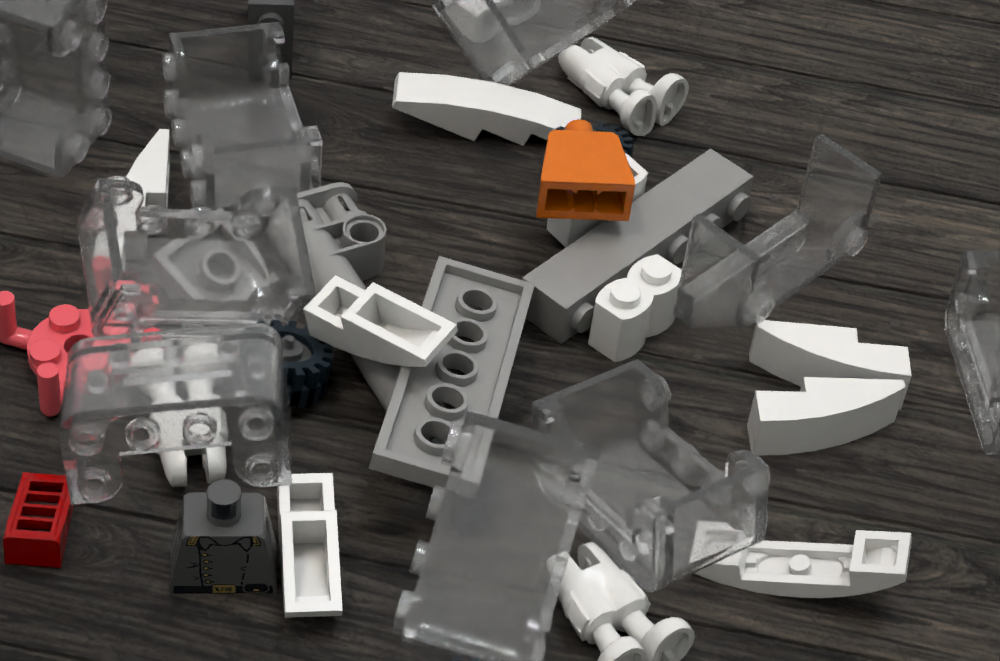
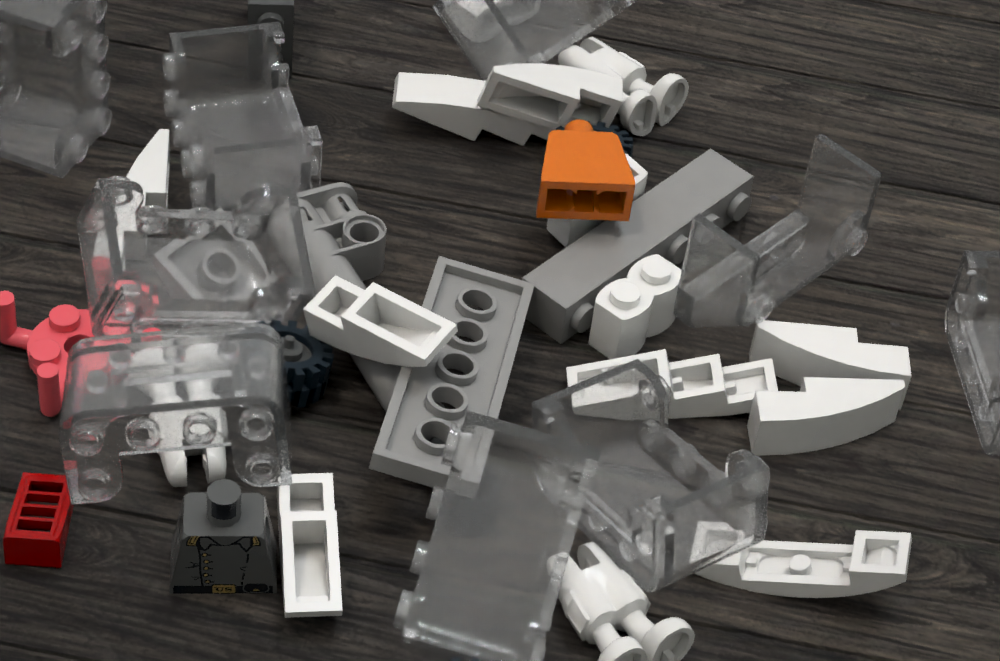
(552, 94): none -> white slope
(697, 384): none -> white slope

